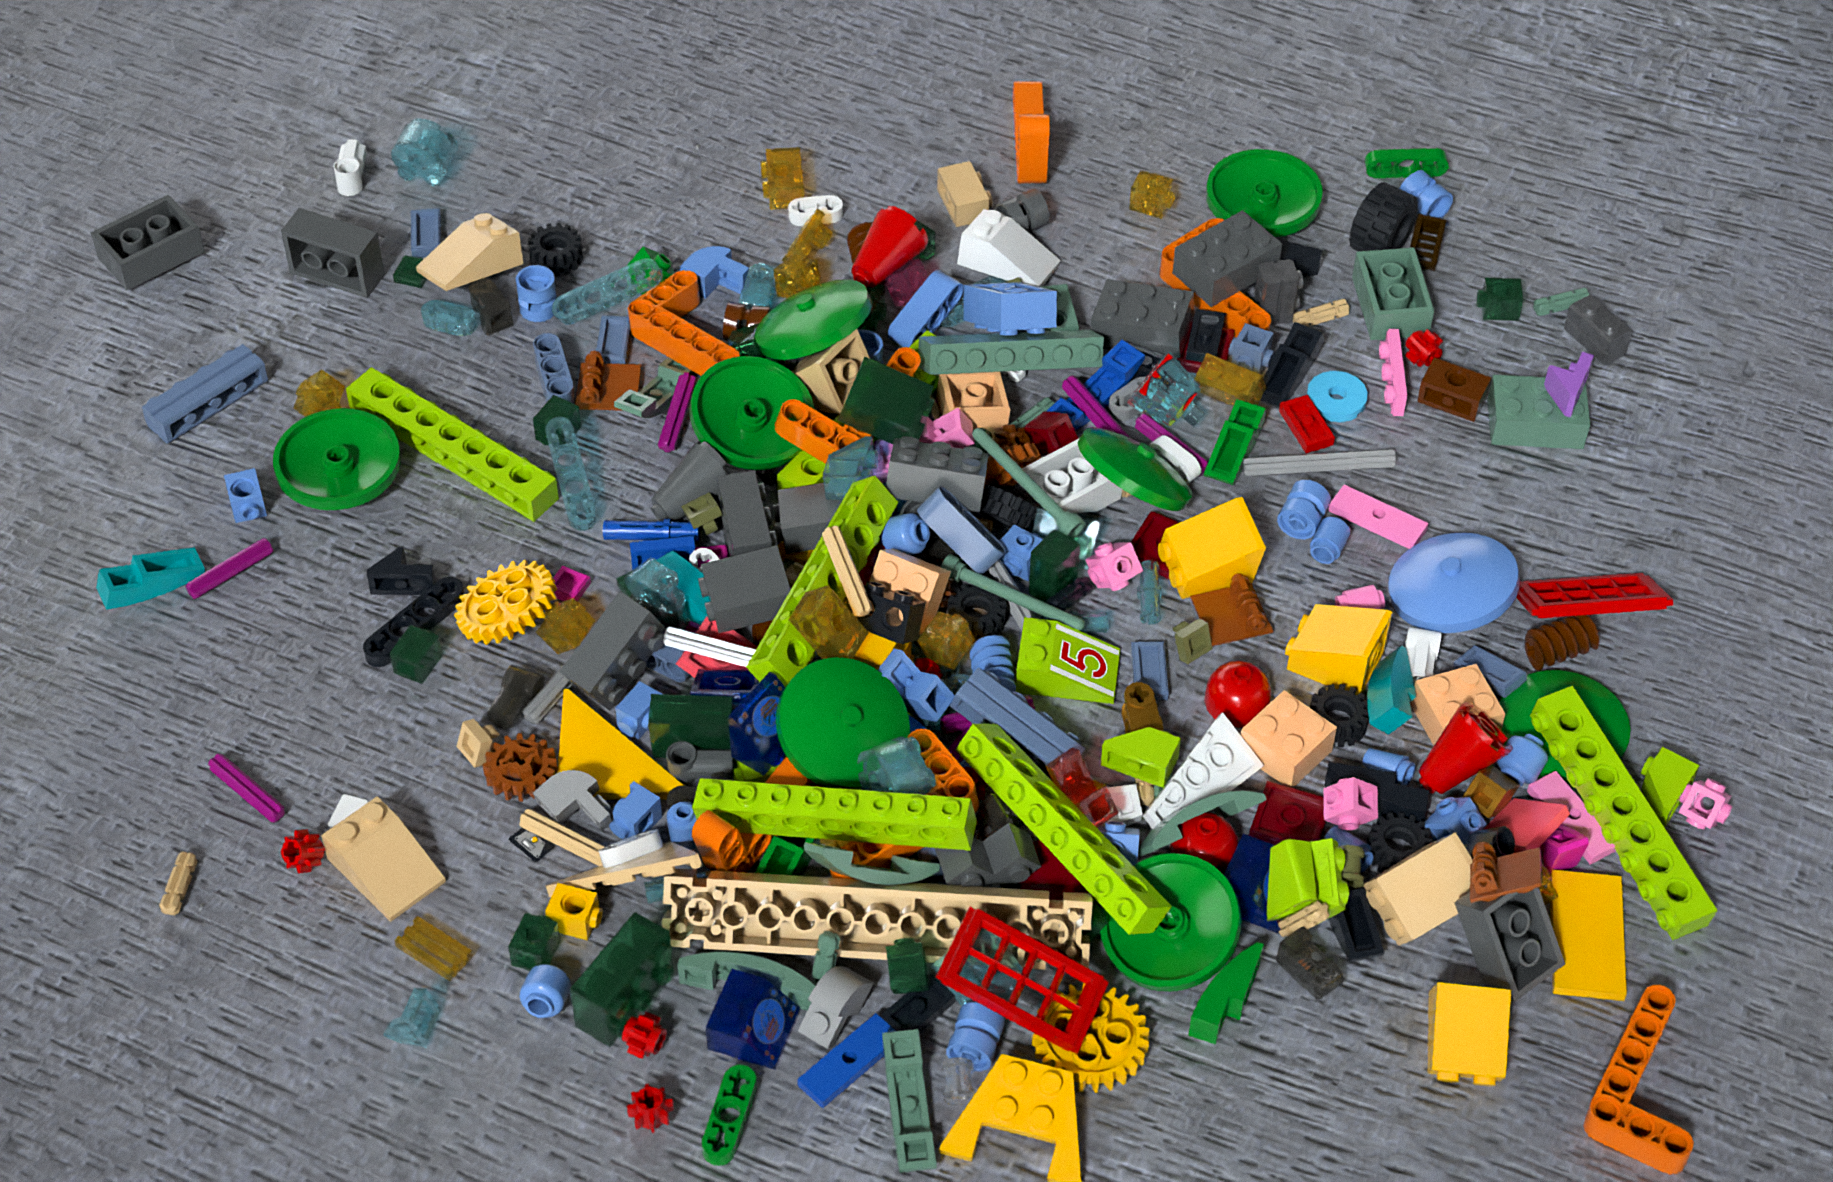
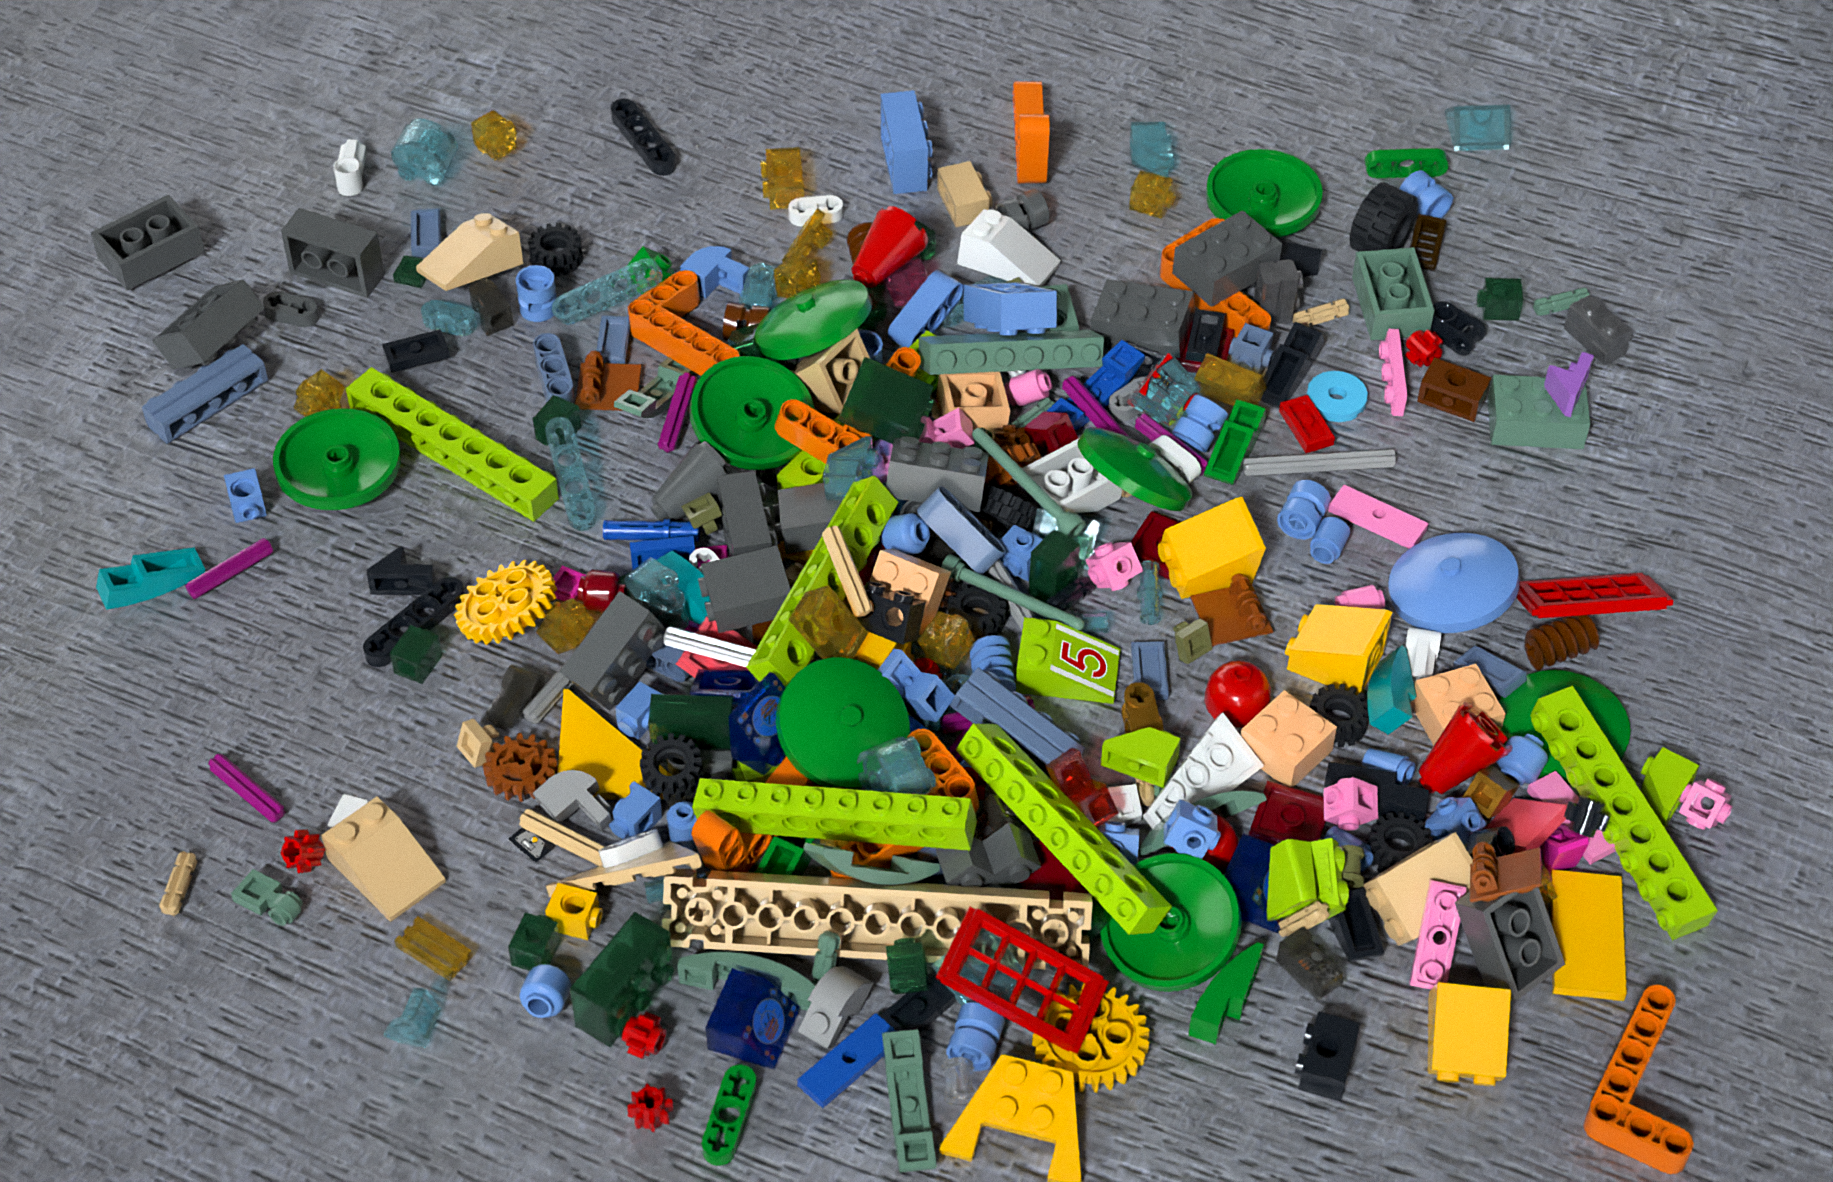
(209, 325): none -> dark grey brick
(261, 892): none -> sand green plate
(290, 309): none -> dark grey beam
(416, 350): none -> black plate
(494, 135): none -> clear yellow brick
(599, 589): none -> dark red head
(648, 134): none -> black beam
(671, 749): none -> black tyre
(905, 142): none -> medium blue brick
(1028, 388): none -> bright pink brick
(1150, 147): none -> clear light blue slope
(1191, 829): none -> medium blue brick
(1200, 423): none -> medium blue wheel
(1327, 1074): none -> black brick
(1432, 958): none -> bright pink tile
(1454, 327): none -> black piece
(1479, 127): none -> clear light blue slope
(1586, 816): none -> black gear

